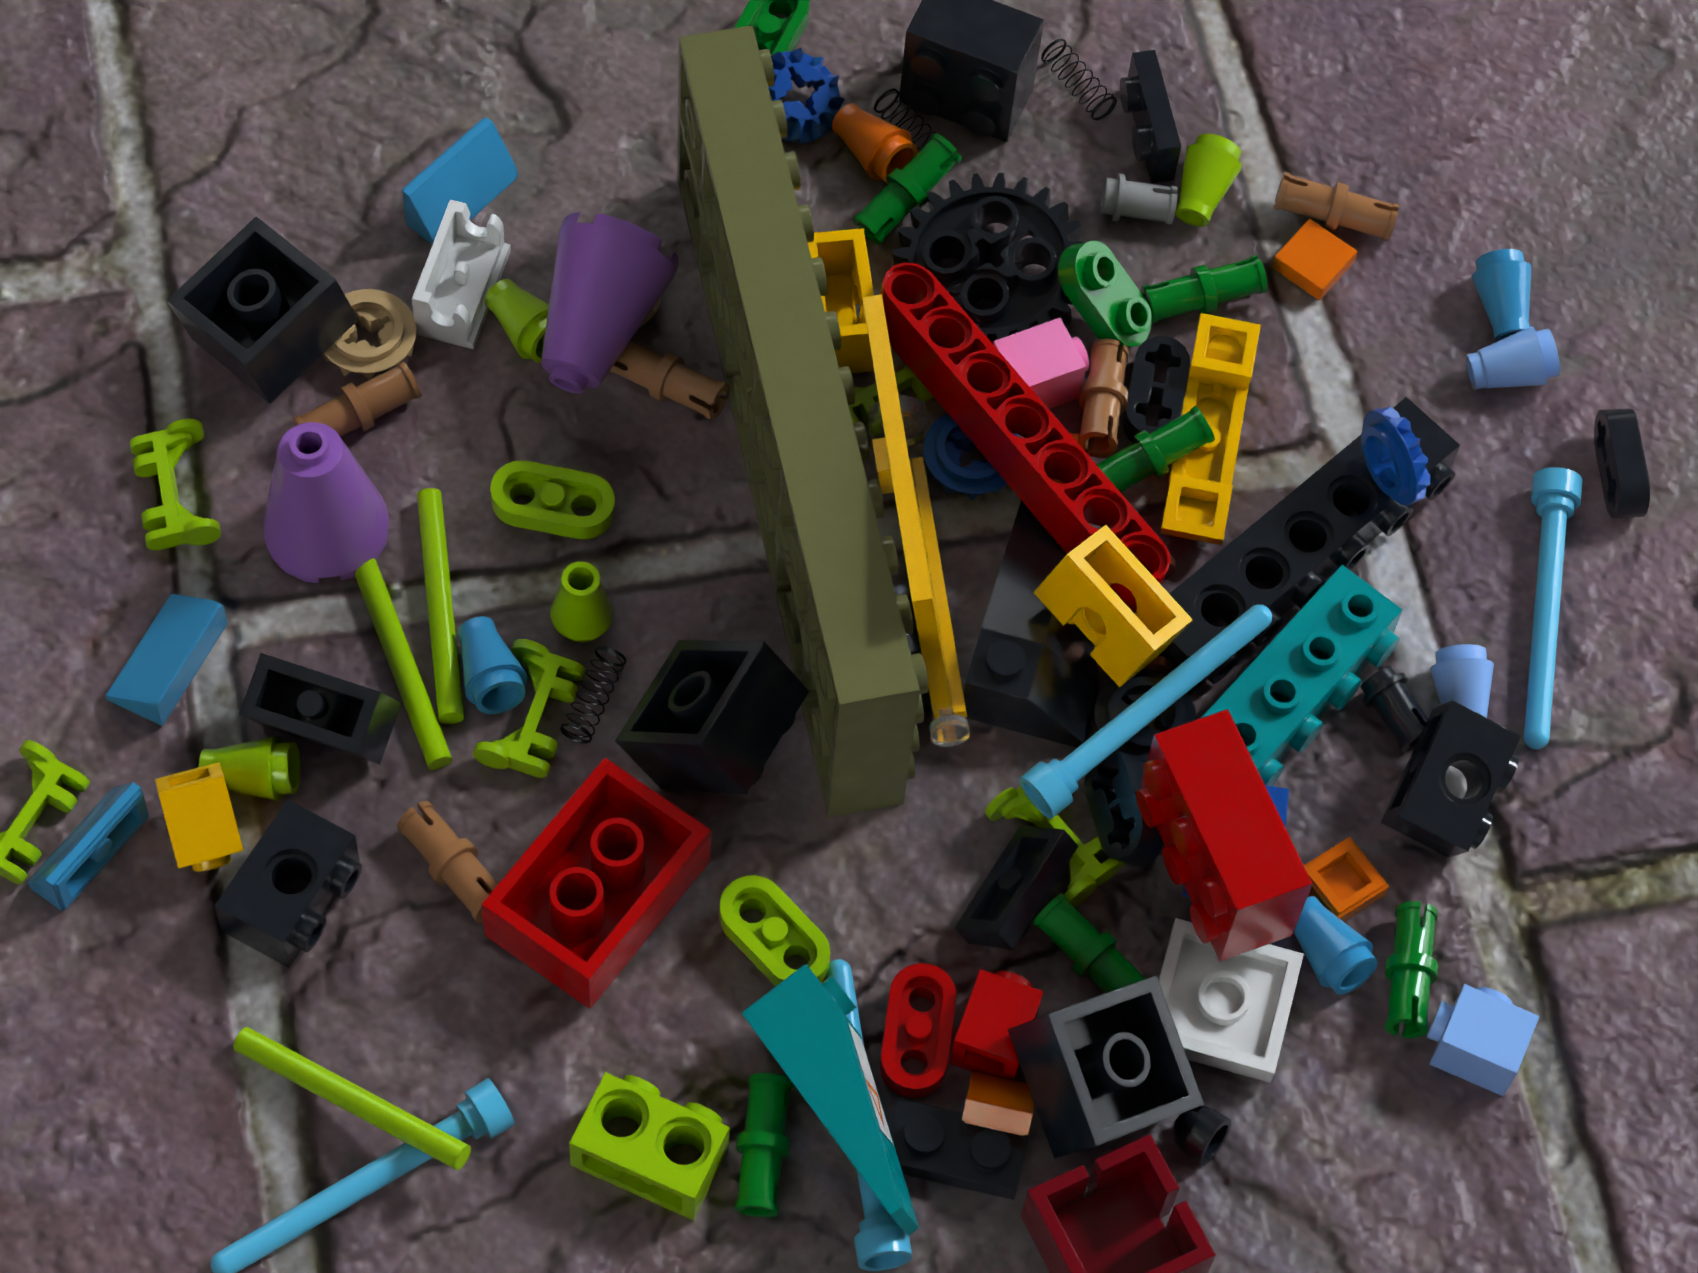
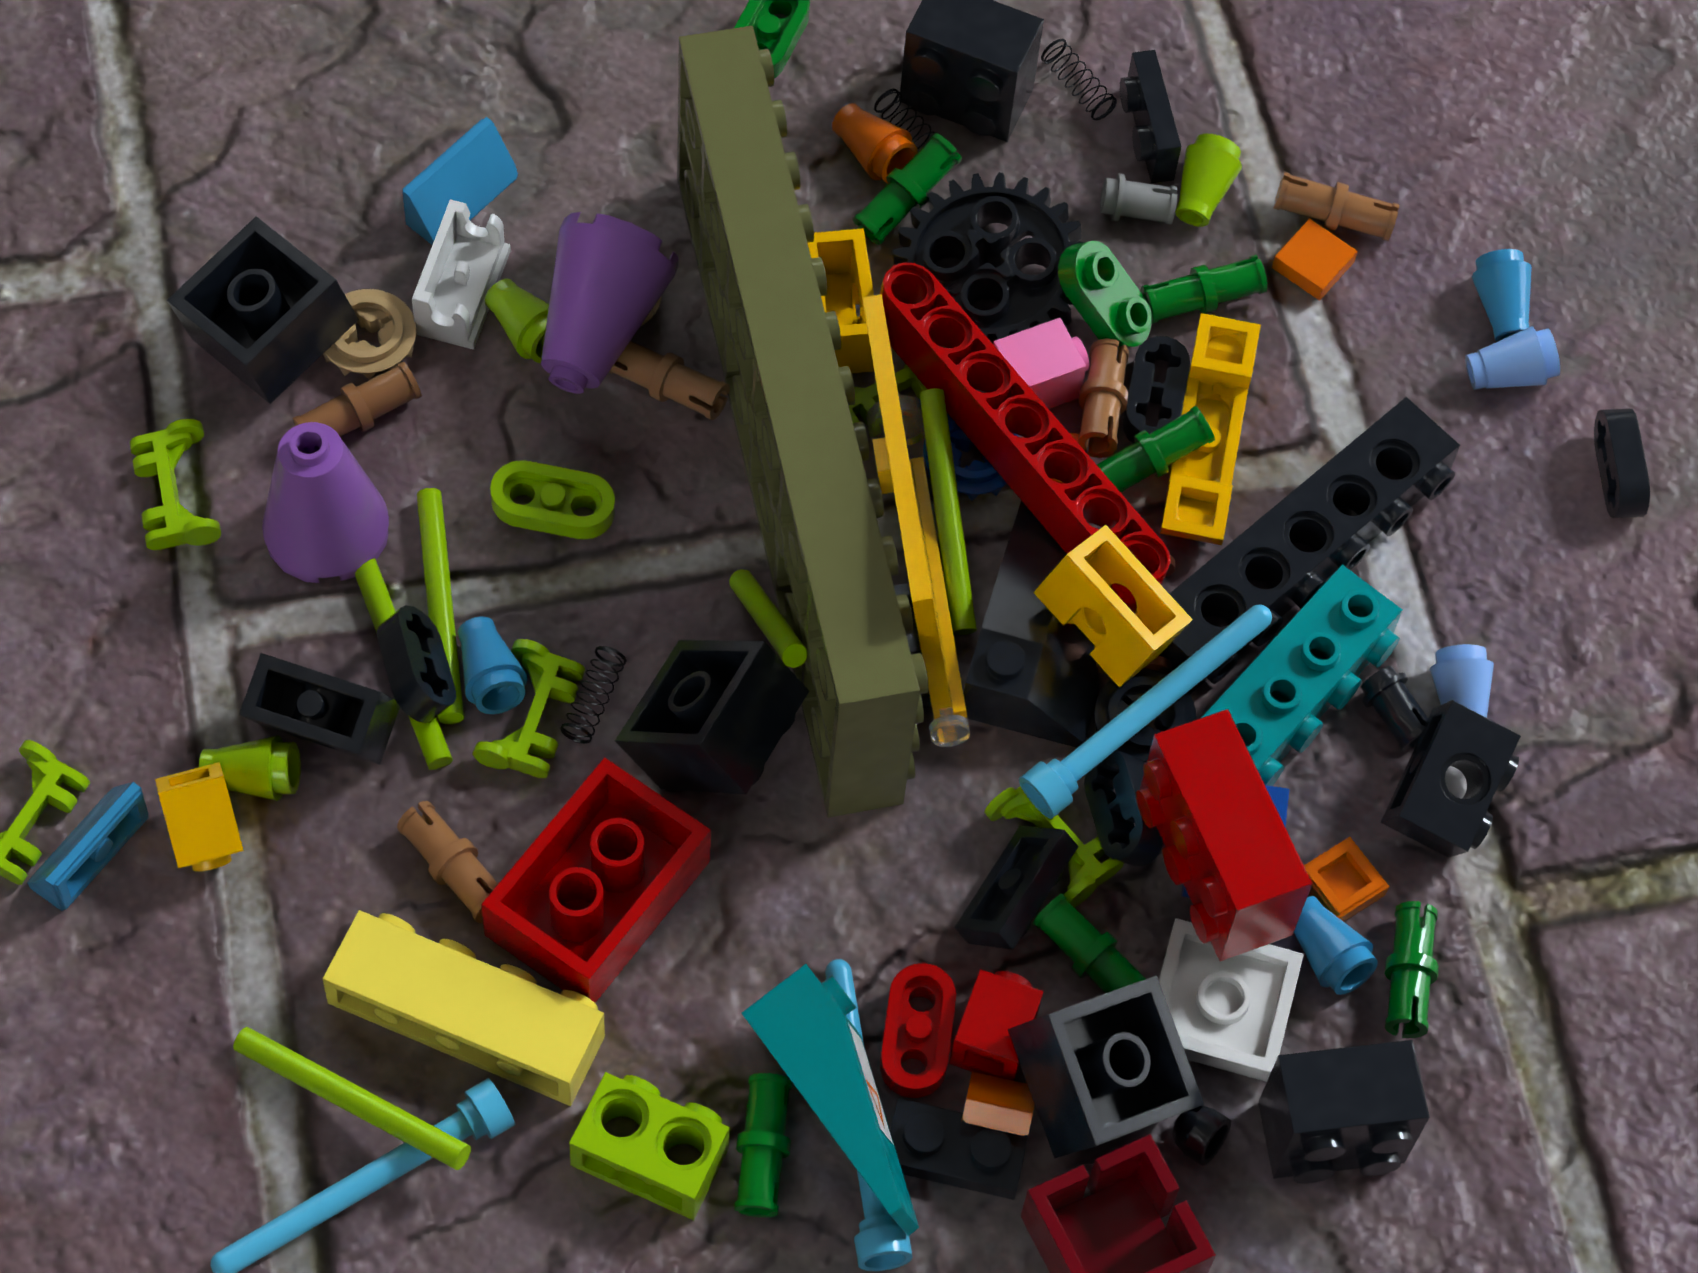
(168, 657): dark azure slope -> none
(292, 847): black brick -> none
(416, 664): none -> black beam
(465, 1006): none -> light yellow brick
(581, 604): lime cone -> none
(768, 618): none -> lime bar
(778, 935): lime plate -> none
(823, 104): blue gear -> none
(947, 511): none -> lime bar
(1343, 1110): none -> black brick
(1394, 456): blue gear -> none
(1481, 1038): light blue brick -> none
(1556, 496): medium azure piece -> none

